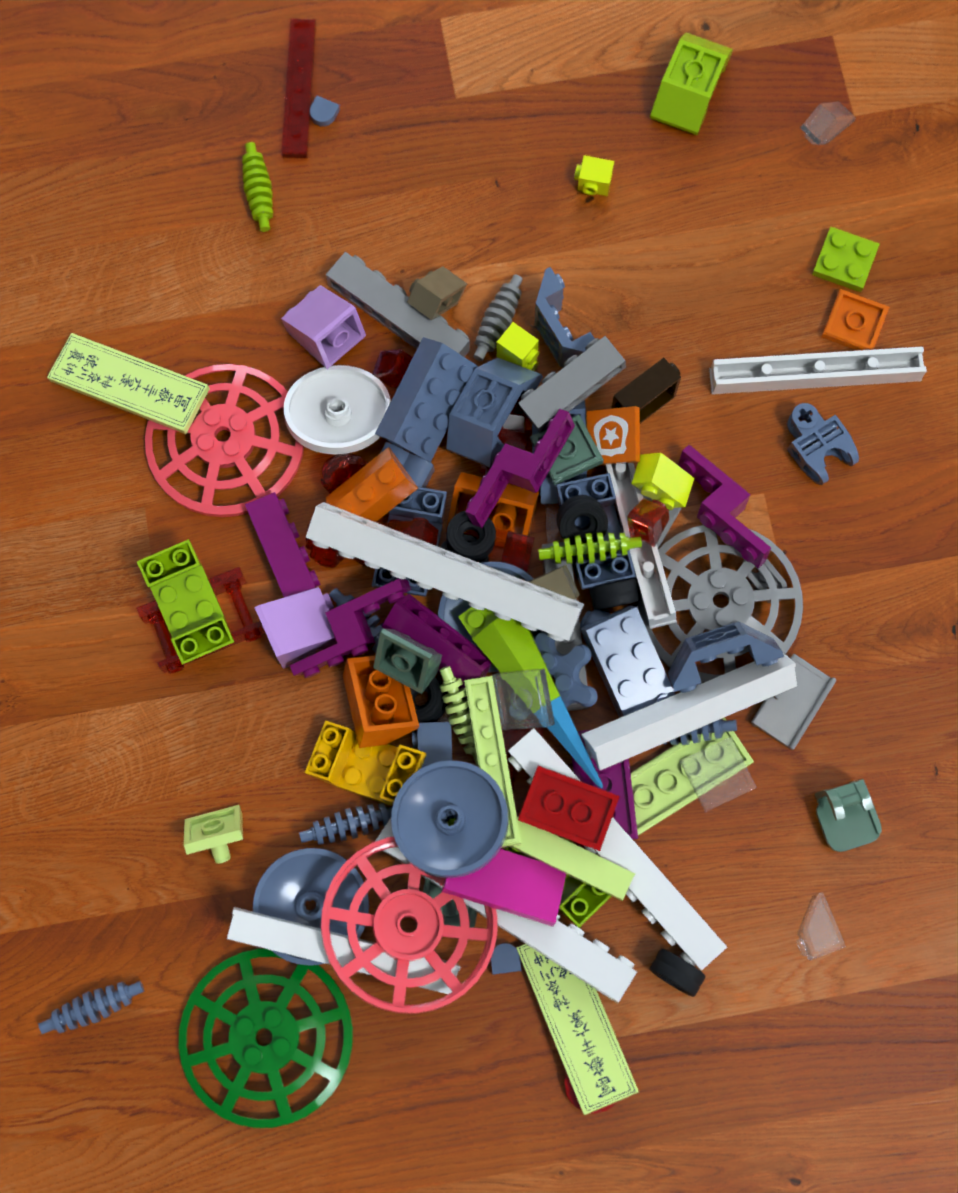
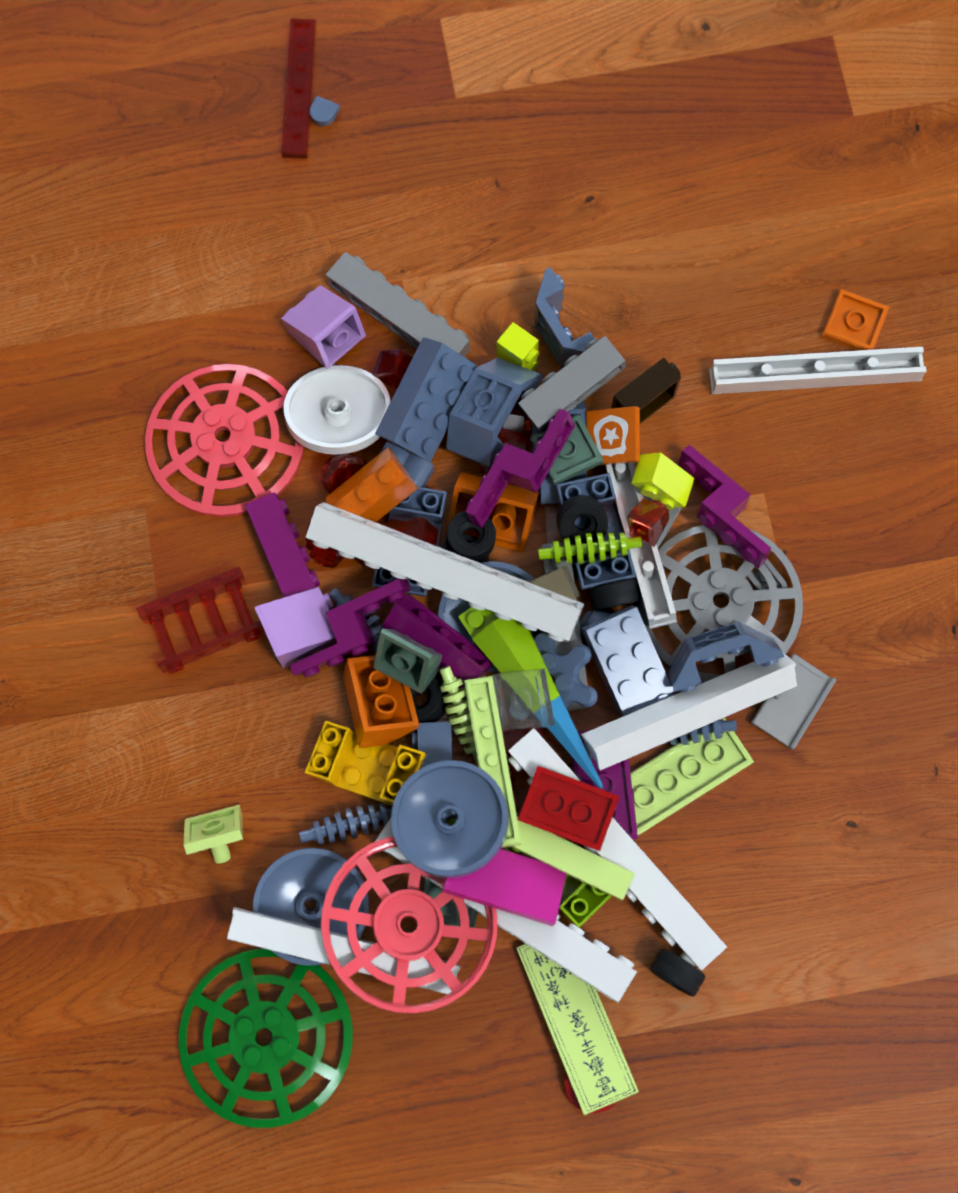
(91, 1007): sand blue piece -> none
(128, 383): yellowish green tile -> none
(186, 601): lime slope -> none
(257, 186): lime piece -> none
(436, 292): dark tan brick -> none
(498, 317): light grey piece -> none
(505, 959): sand blue tile -> none
(518, 550): clear red slope -> none
(594, 175): neon yellow brick -> none
(690, 83): lime slope -> none
(718, 774): clear tile -> none
(817, 440): sand blue piece -> none
(818, 930): clear slope -> none
(826, 122): clear slope -> none
(845, 259): lime plate -> none
(847, 816): sand green piece -> none

